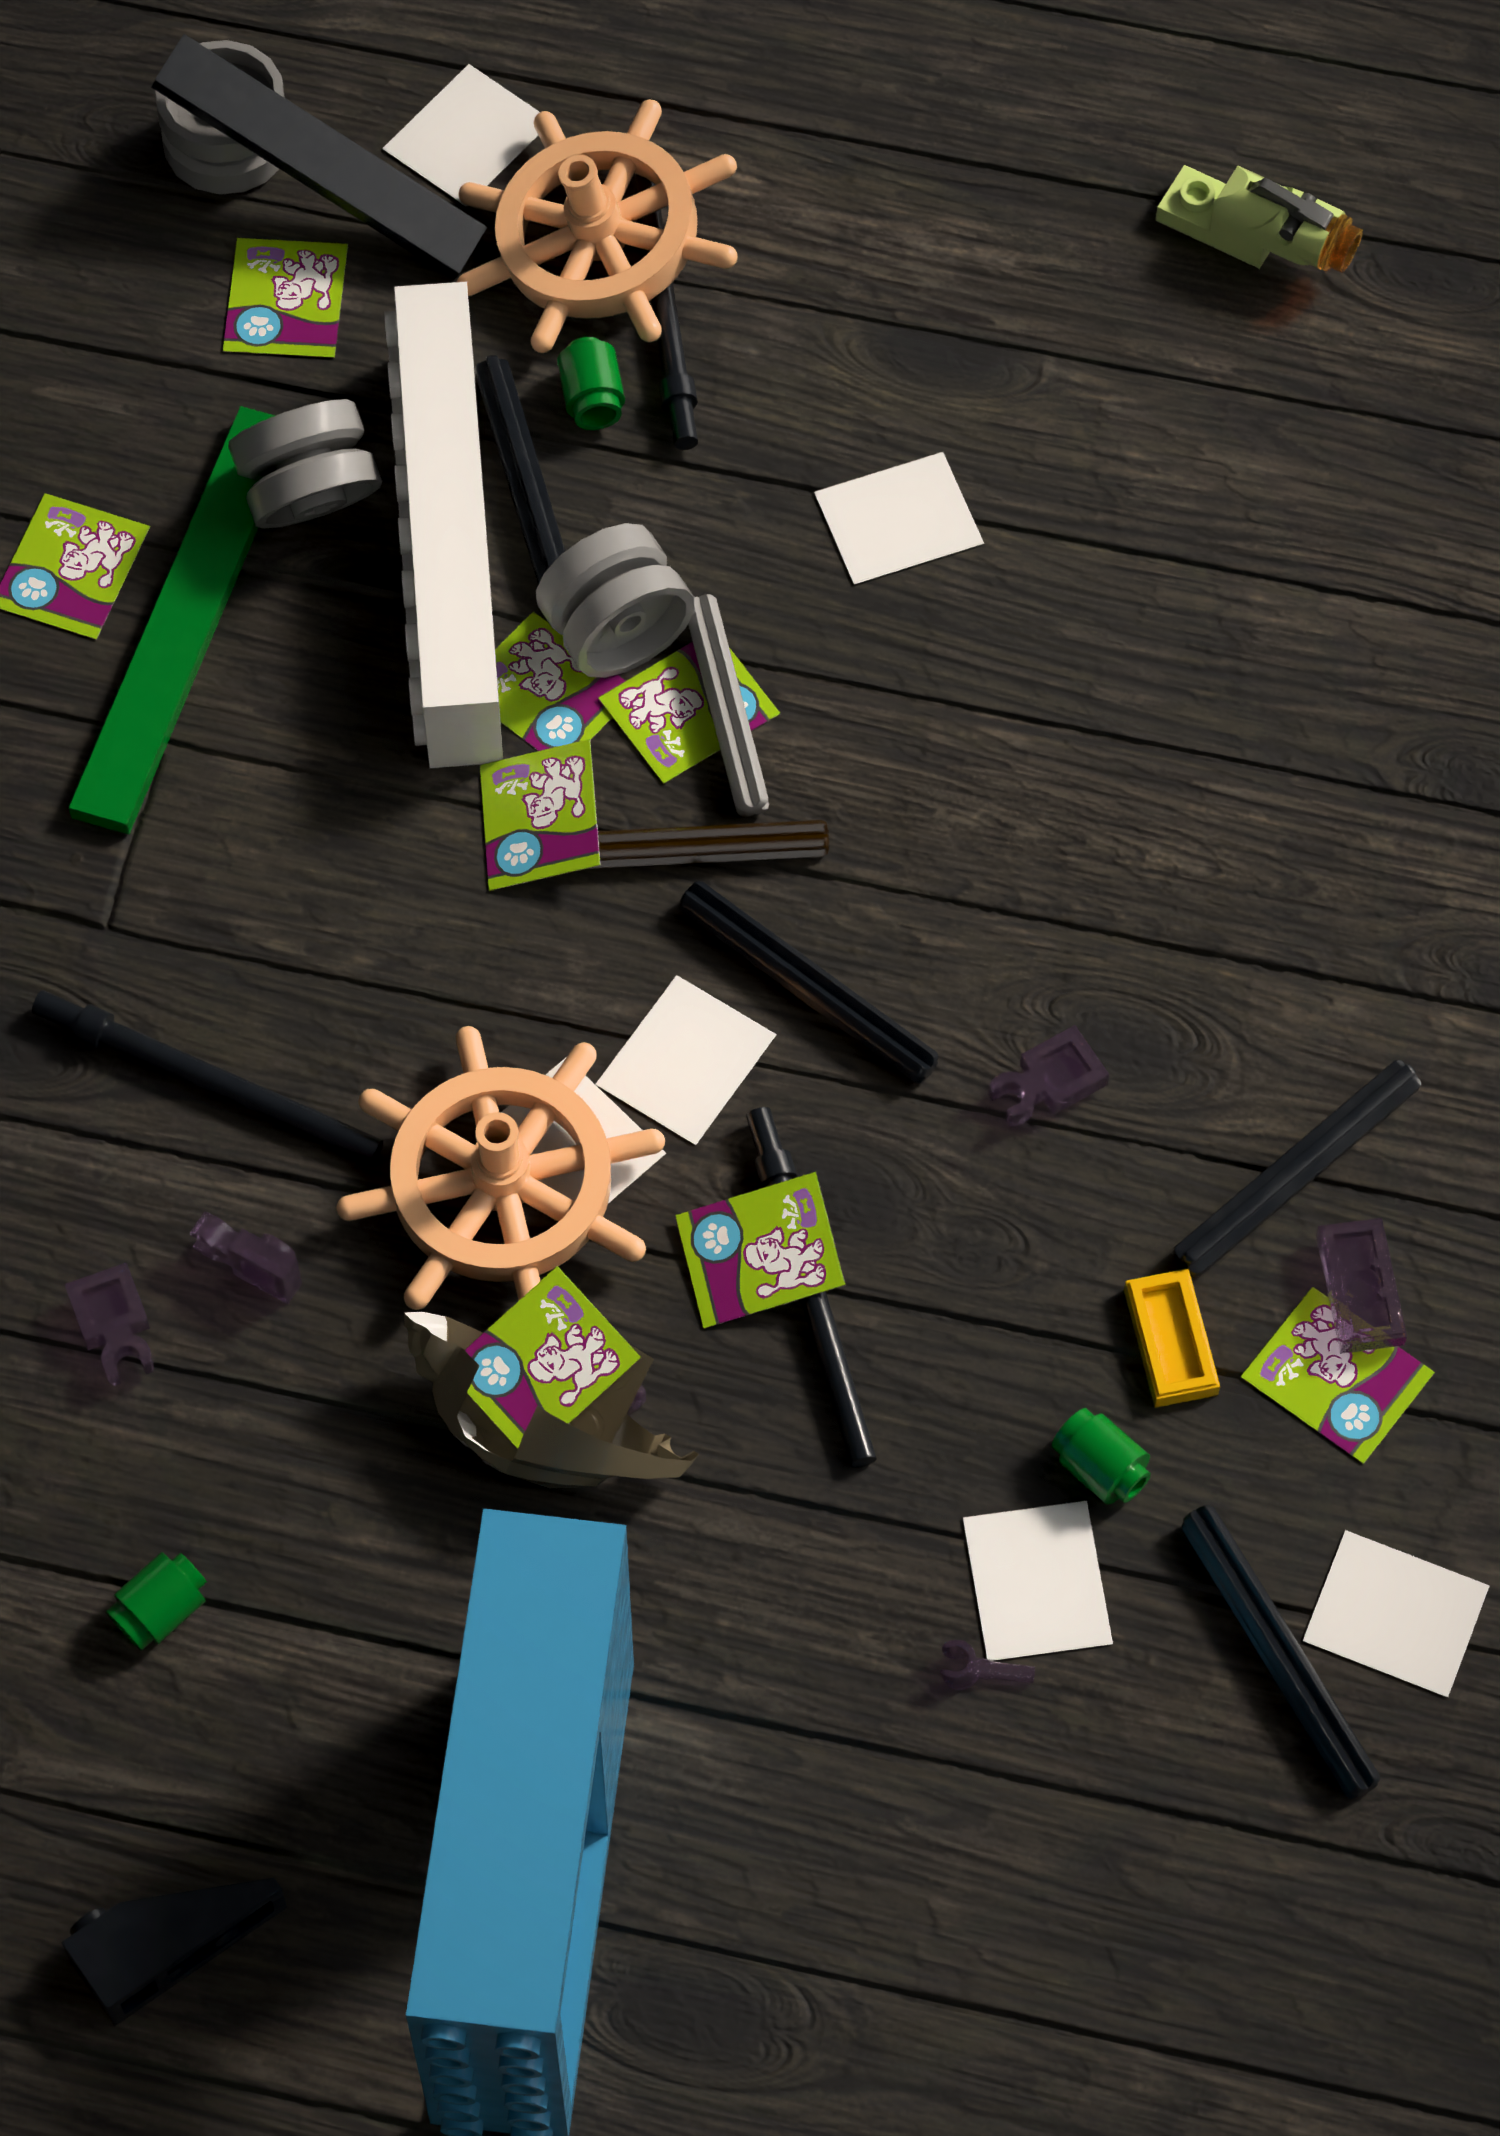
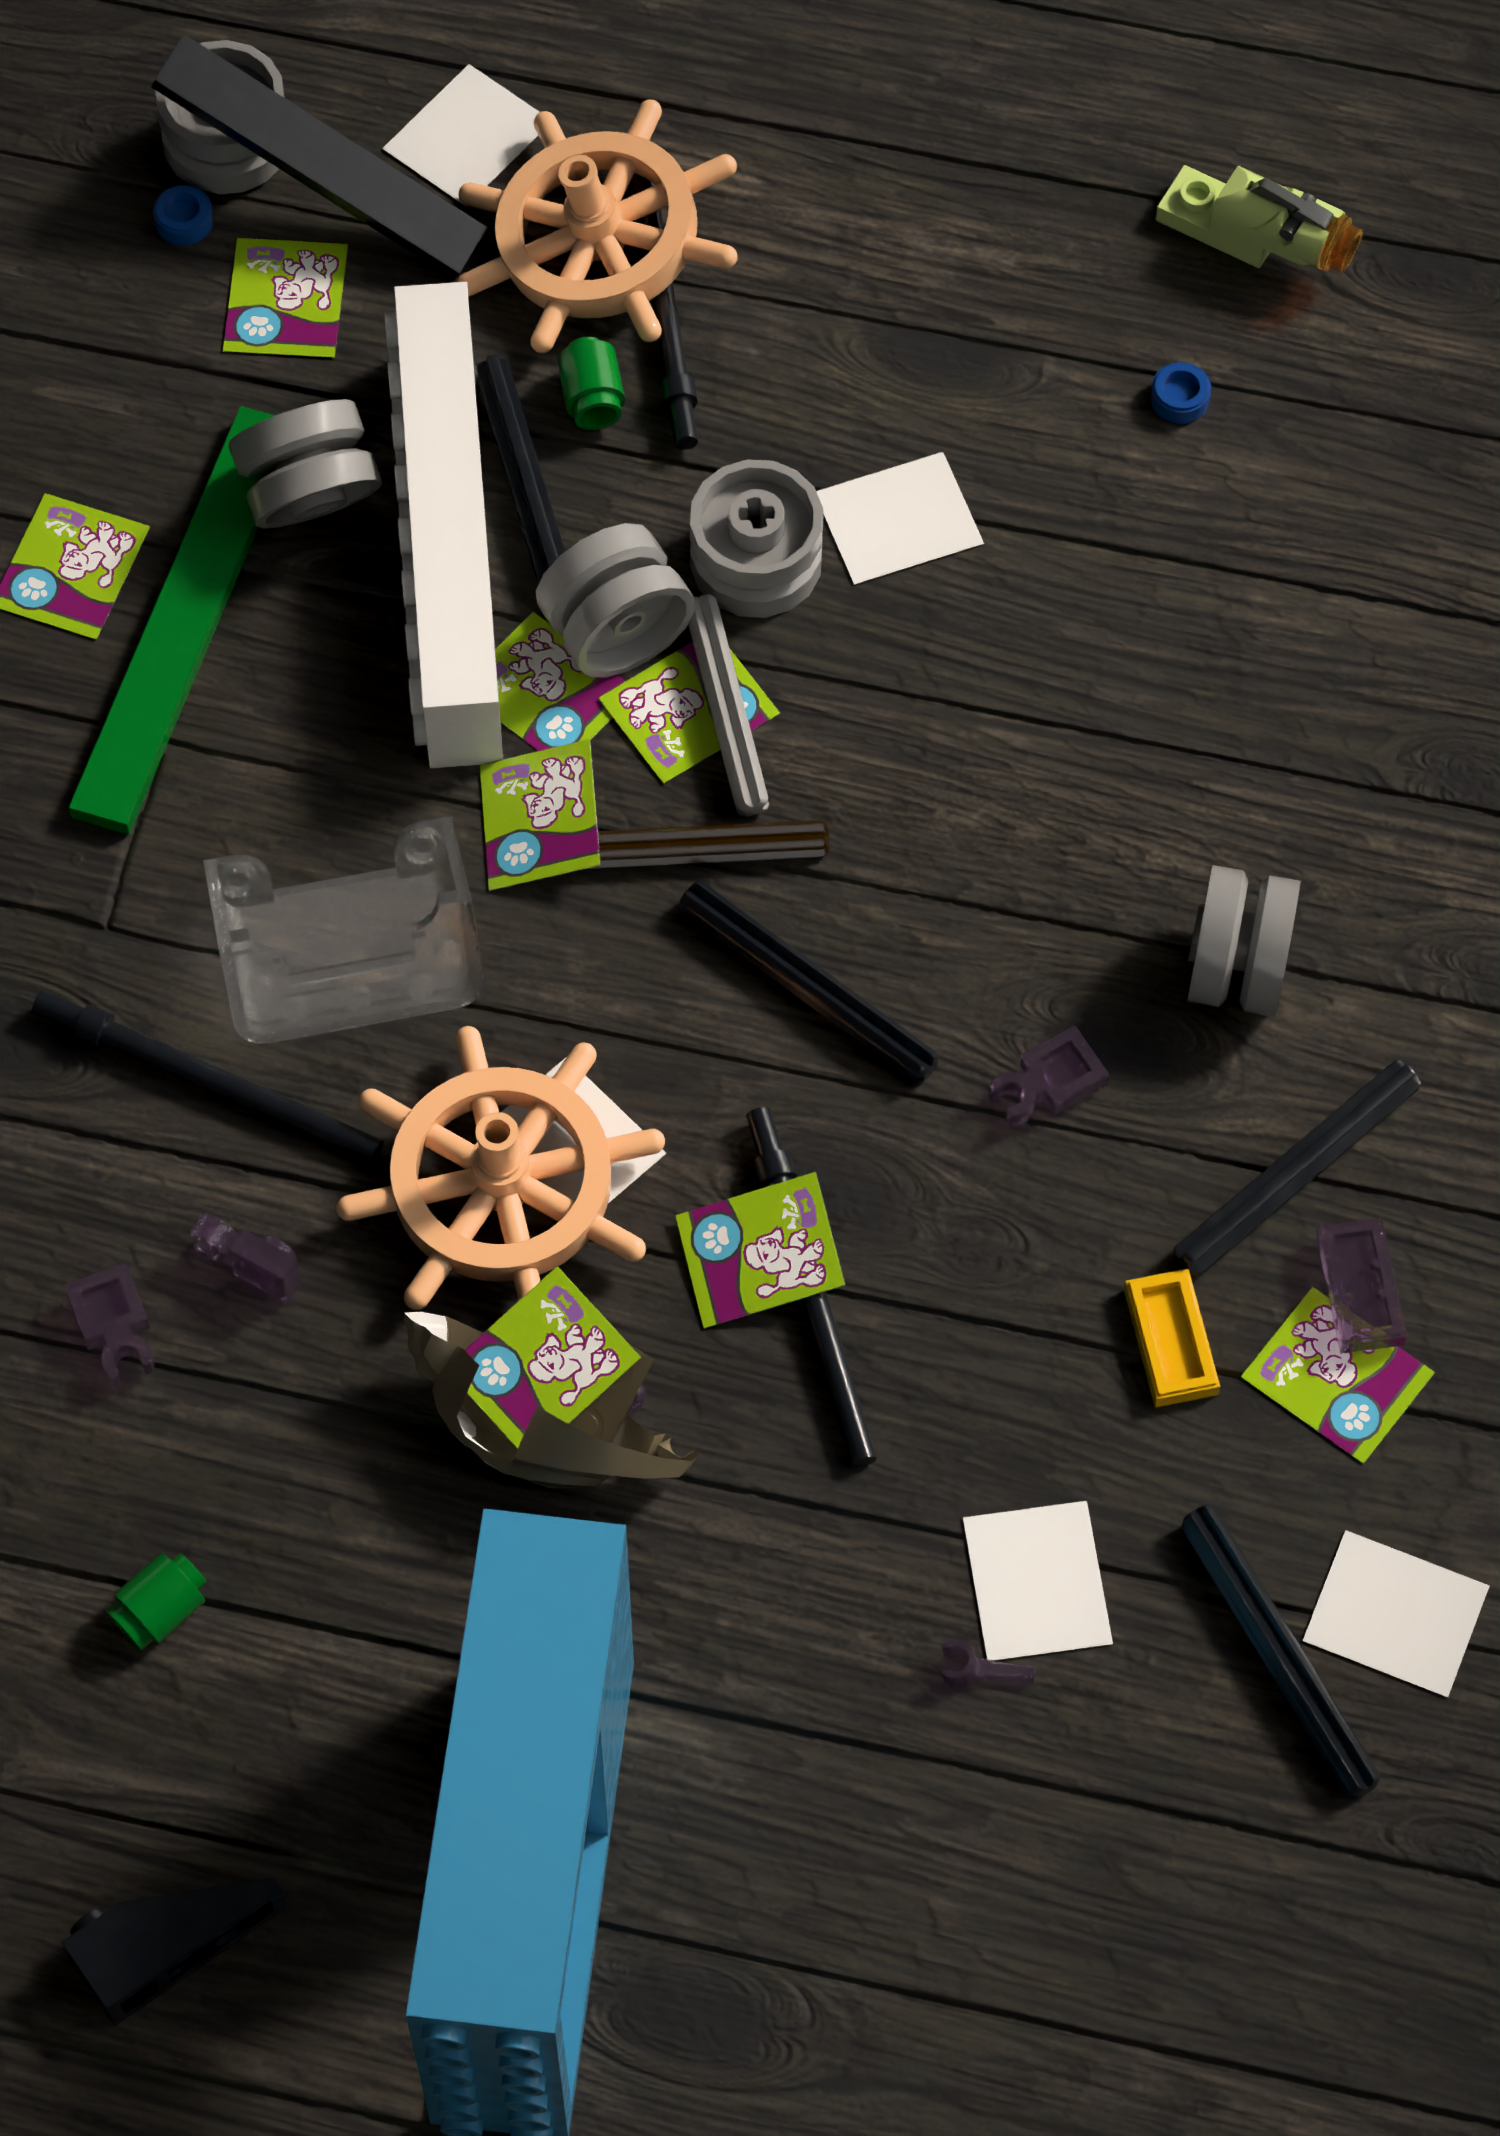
(183, 215): none -> blue tile
(347, 945): none -> clear windscreen
(686, 1059): white sticker -> none
(756, 538): none -> light grey wheel
(1102, 1457): green brick -> none
(1180, 393): none -> blue tile
(1242, 941): none -> light grey wheel

